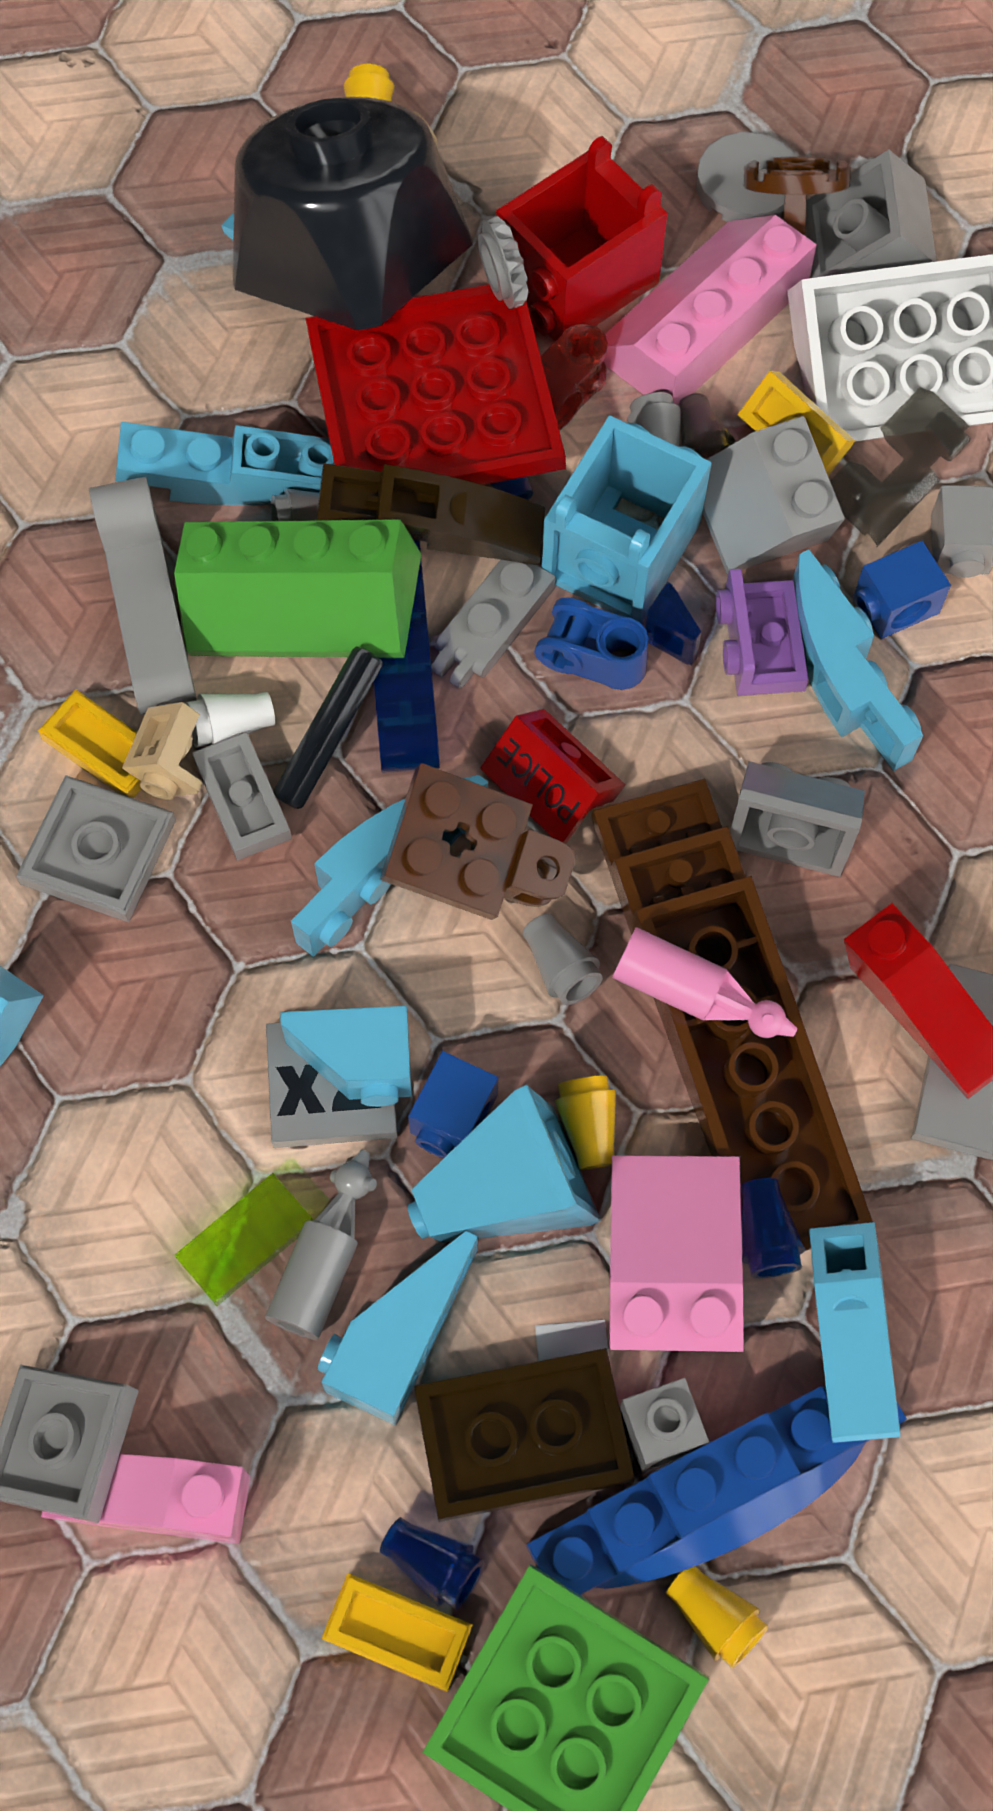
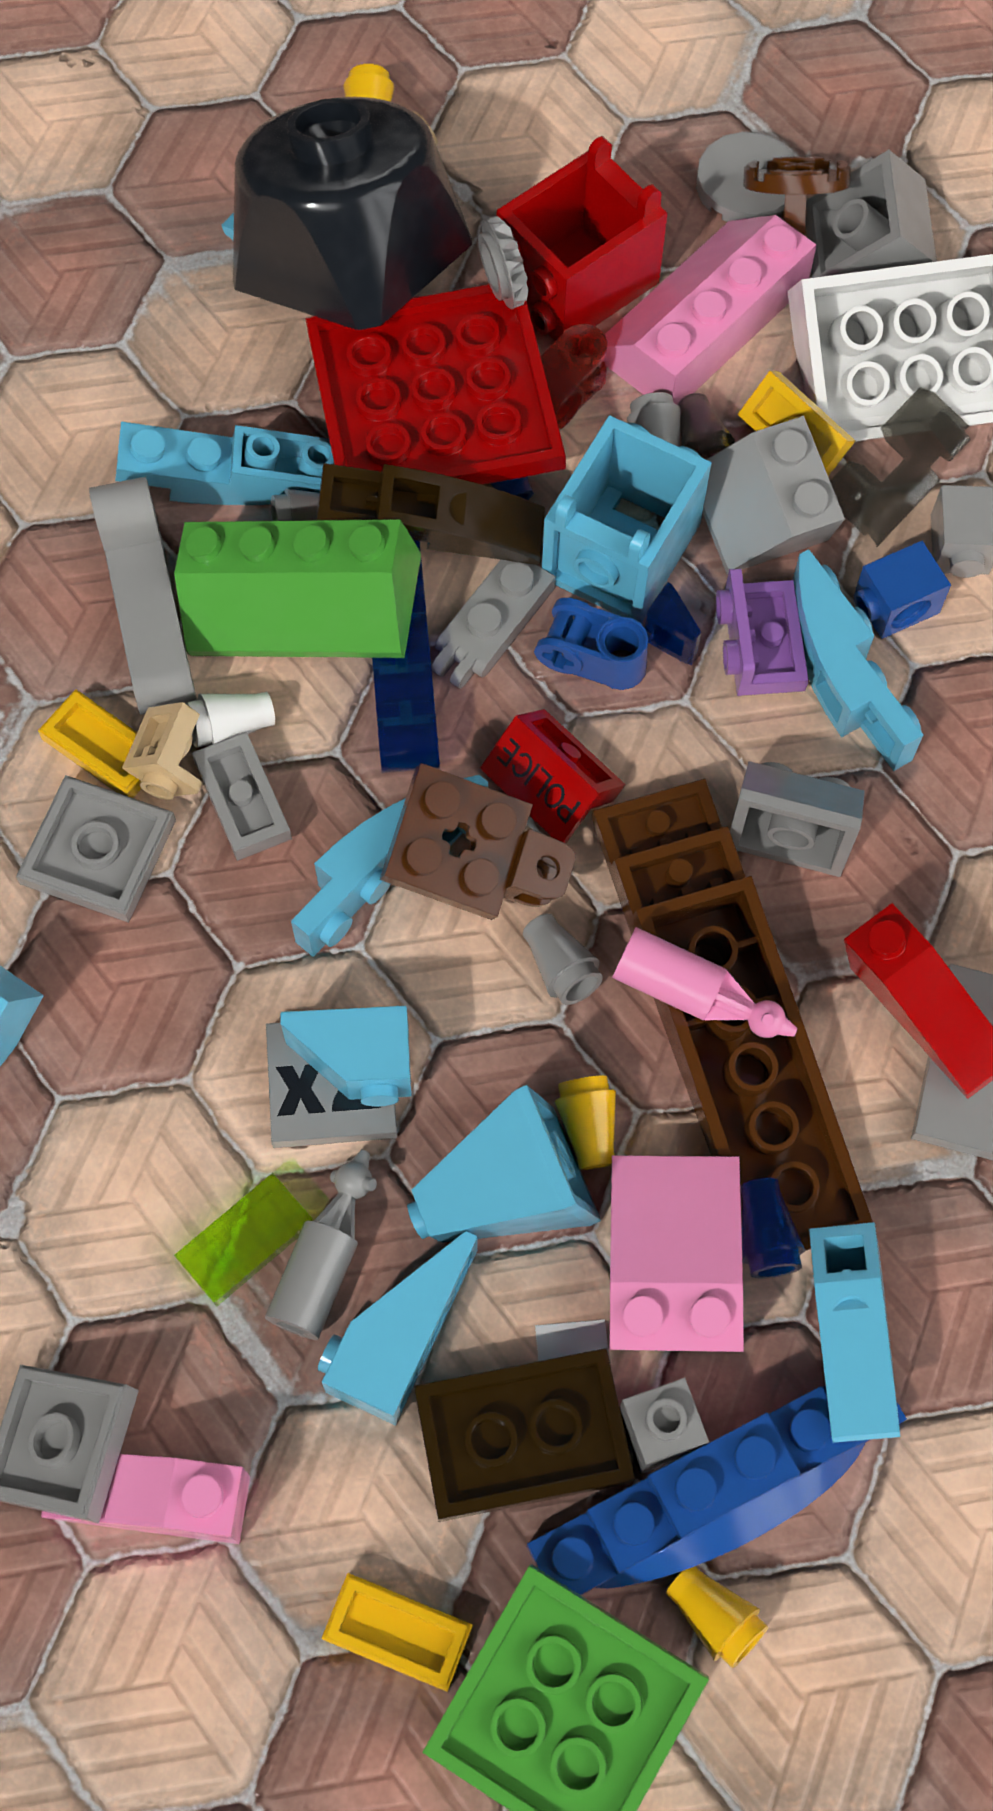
(328, 727): black axle -> none
(434, 1562): clear blue cone -> none
(451, 1104): blue brick -> none

